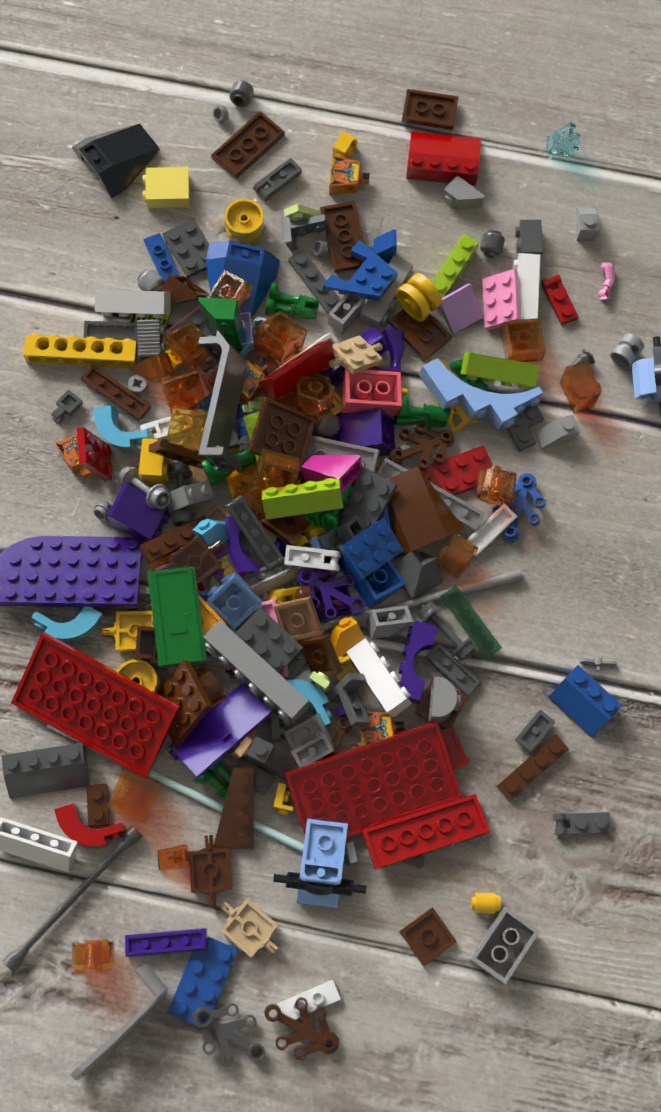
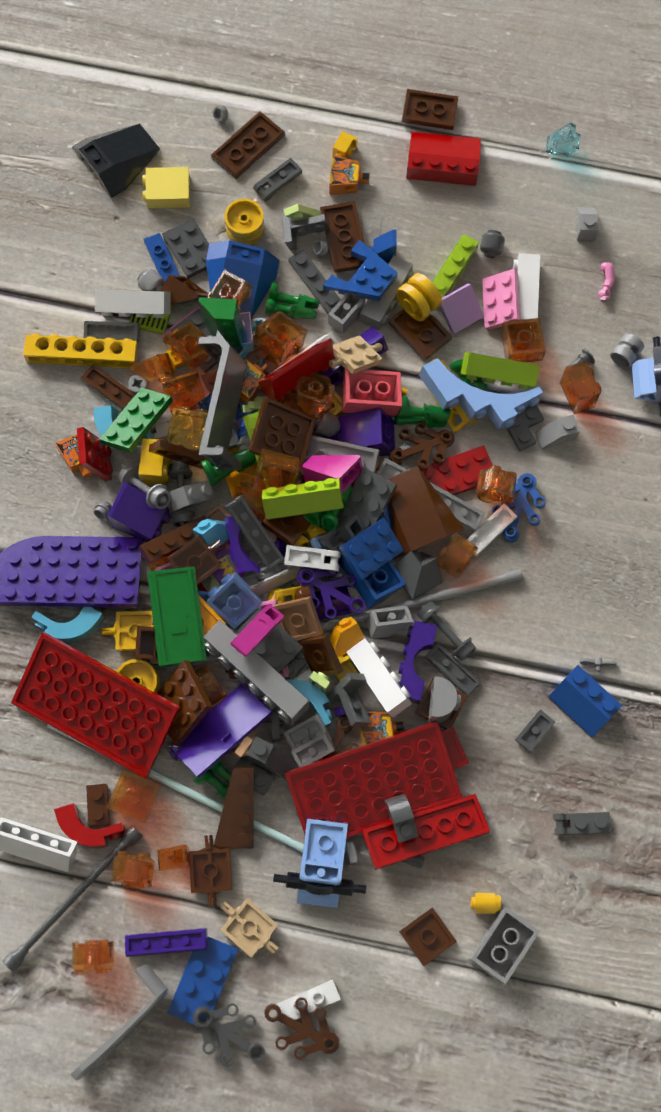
(45, 770): dark grey slope -> none
(68, 404): dark grey plate -> none
(132, 870): none -> clear orange brick
(136, 420): none -> plate
(150, 338): light grey brick -> none
(241, 93): dark grey head -> none
(257, 630): none -> dark pink slope
(282, 796): yellow bracket -> none
(395, 344): dark purple animal -> none
(401, 817): none -> dark grey brick
(462, 195): light grey slope -> none
(470, 622): clear green plate -> none
(529, 237): dark grey brick -> none
(532, 767): reddish brown plate -> none
(559, 300): red plate -> none

